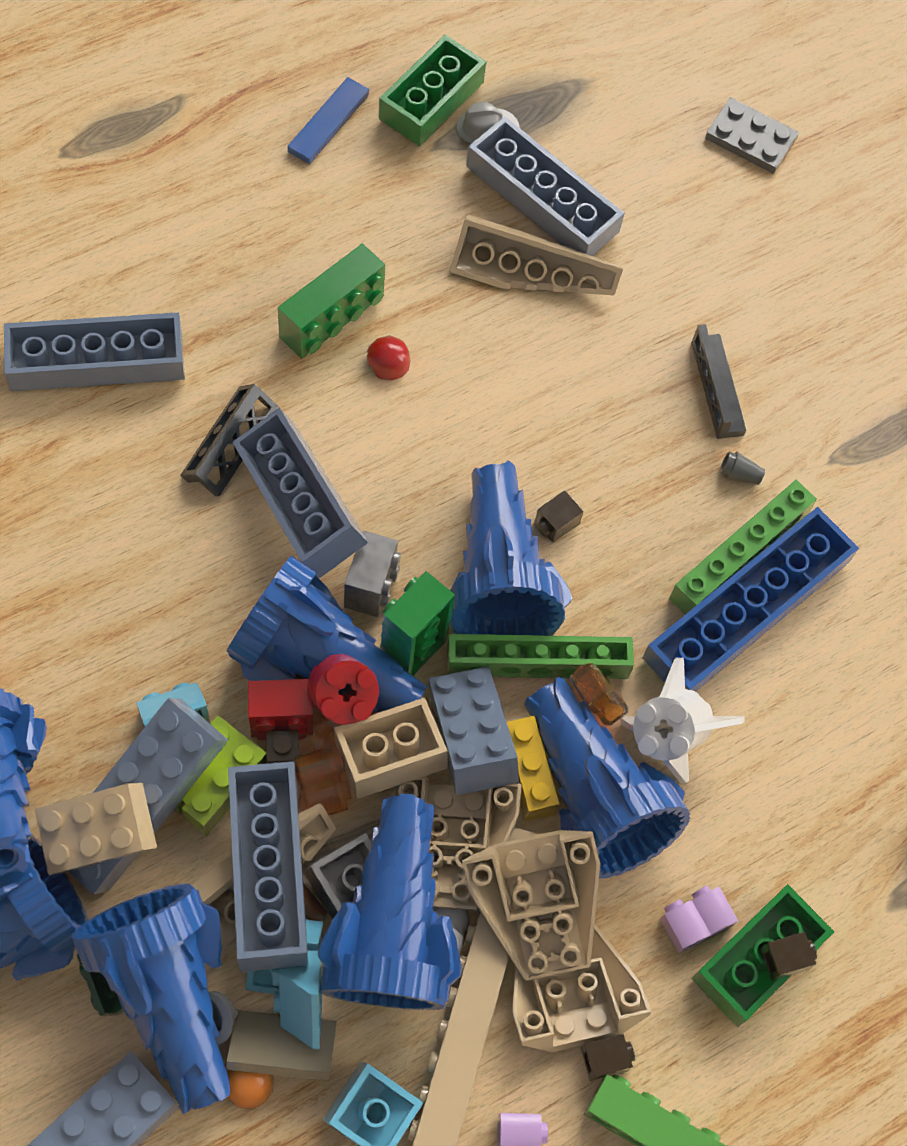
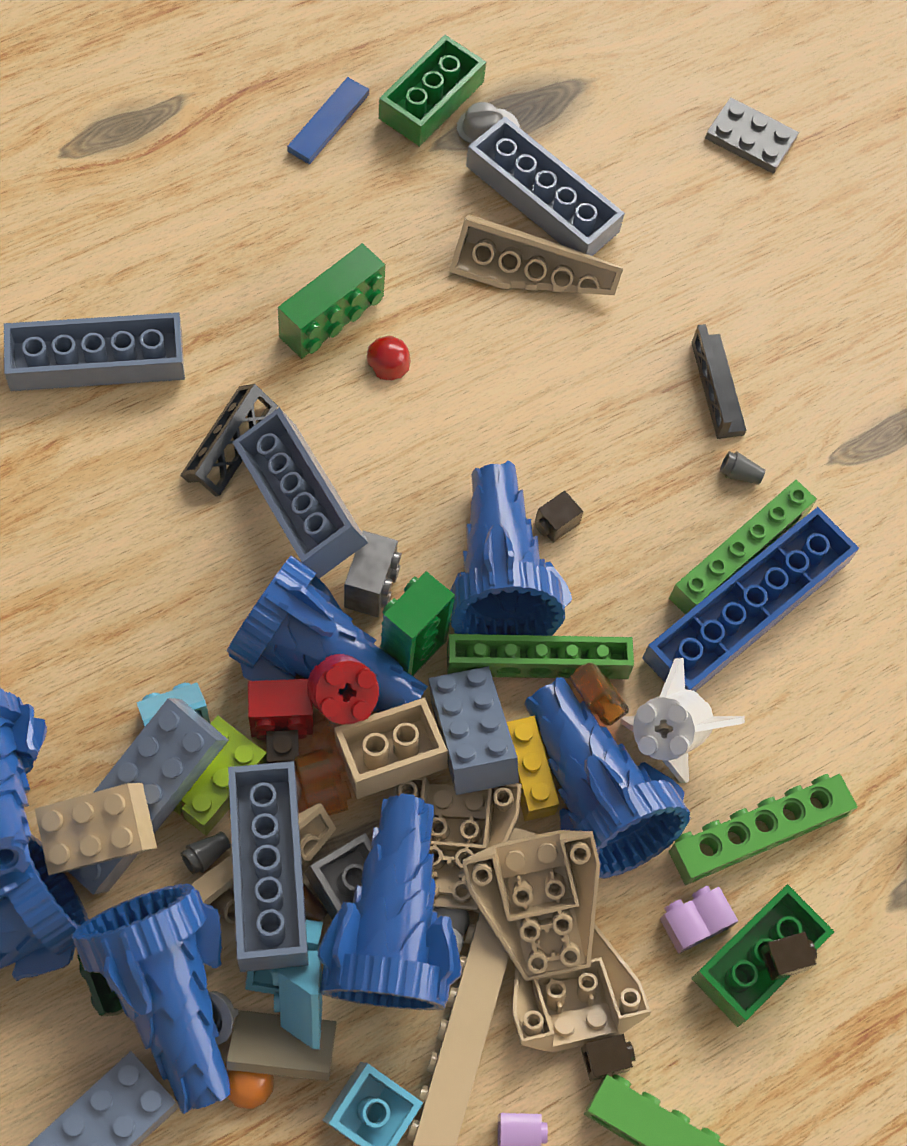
(204, 853): none -> dark grey cone
(694, 865): none -> bright green brick

